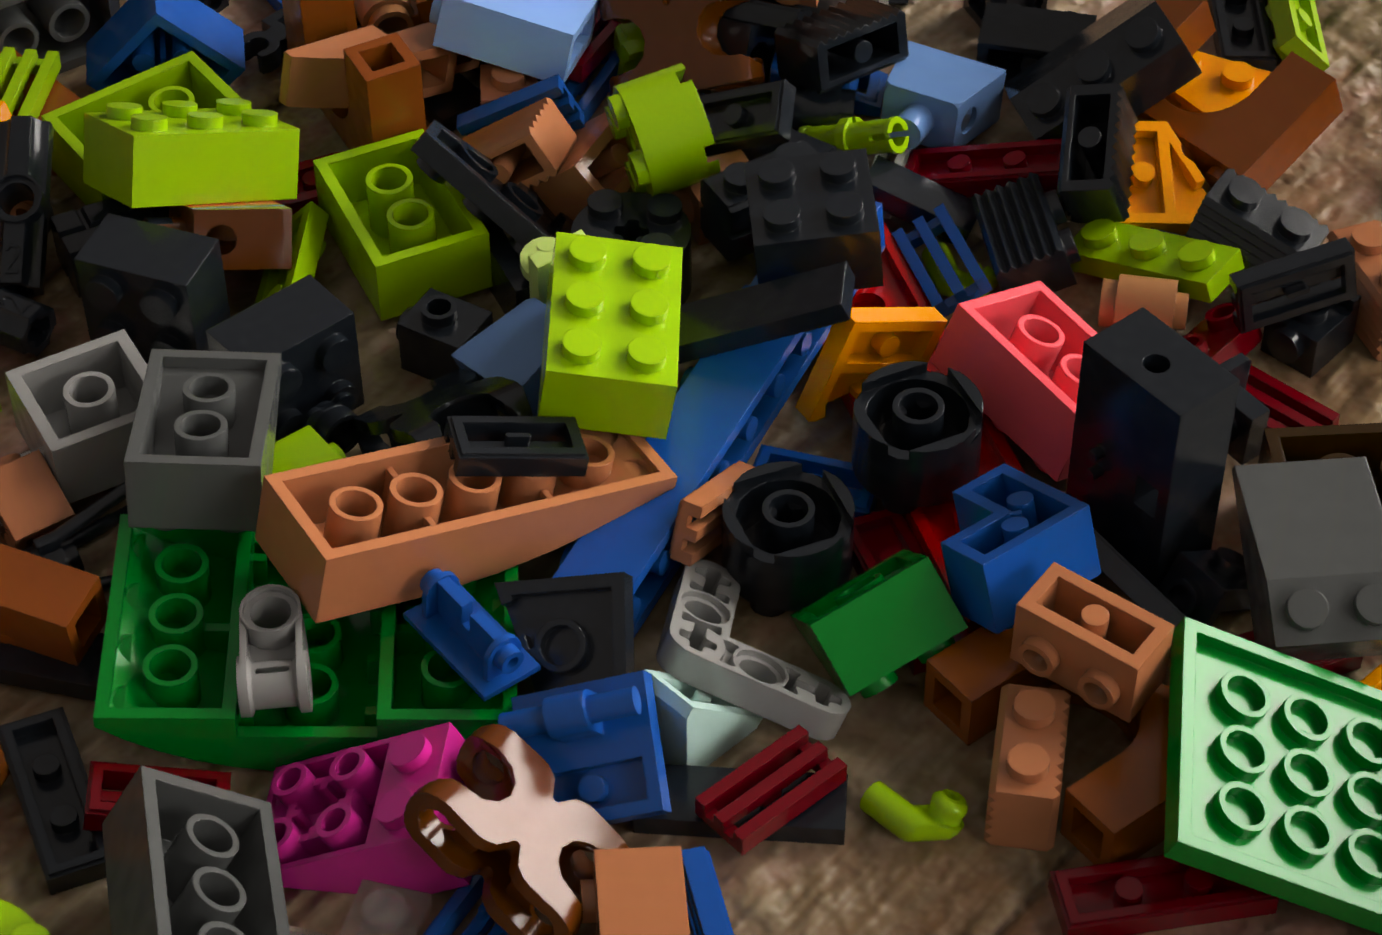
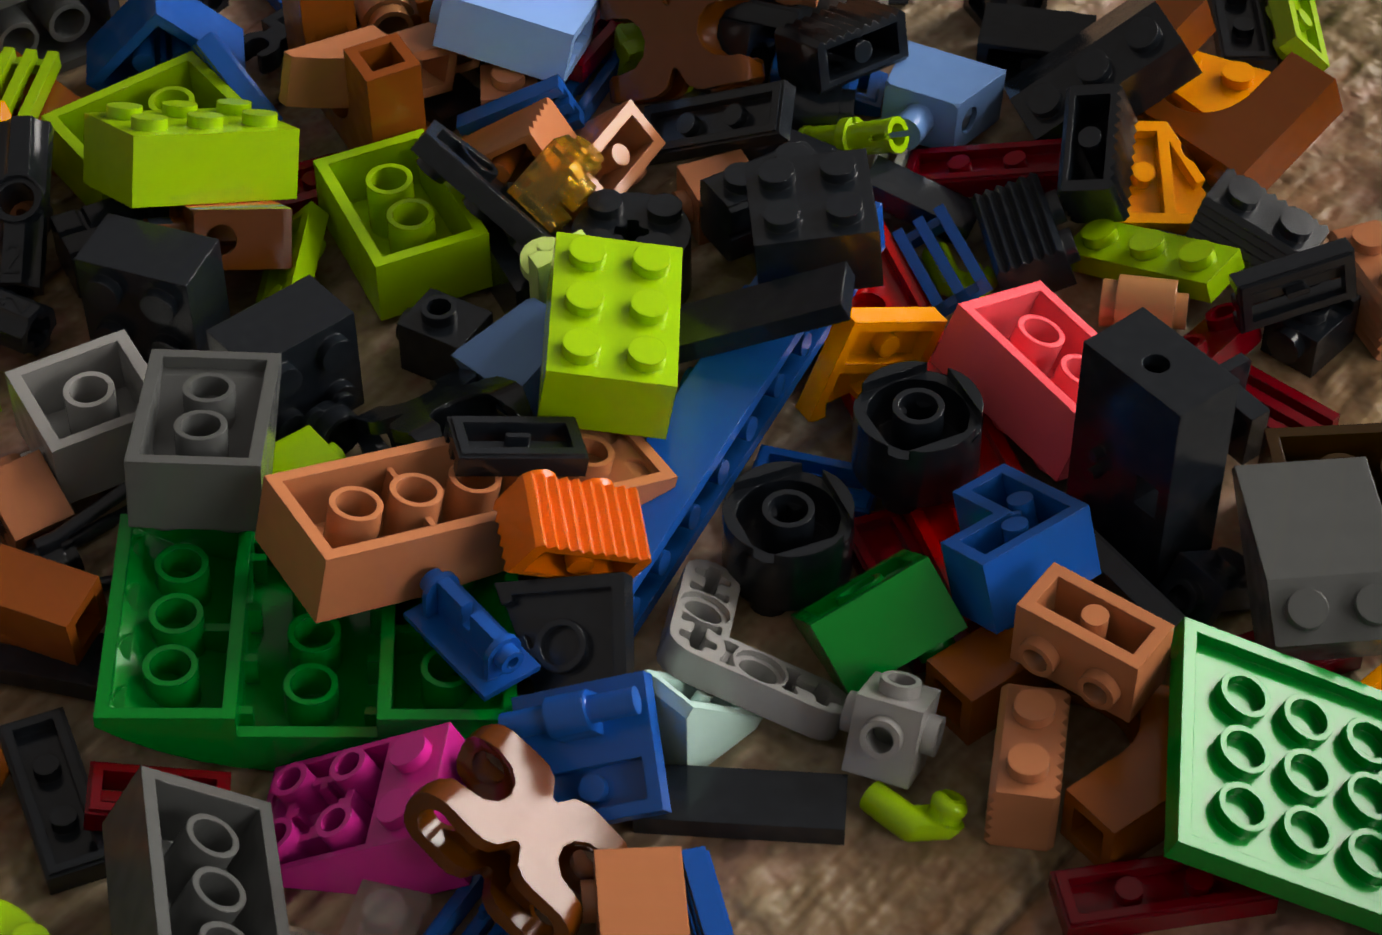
(227, 67): none -> blue tile
(273, 652): light grey piece -> none
(558, 180): none -> clear yellow brick
(570, 527): none -> orange brick
(663, 131): lime brick -> none
(698, 538): nougat tile -> none
(762, 782): dark red tile -> none
(891, 728): none -> light grey brick

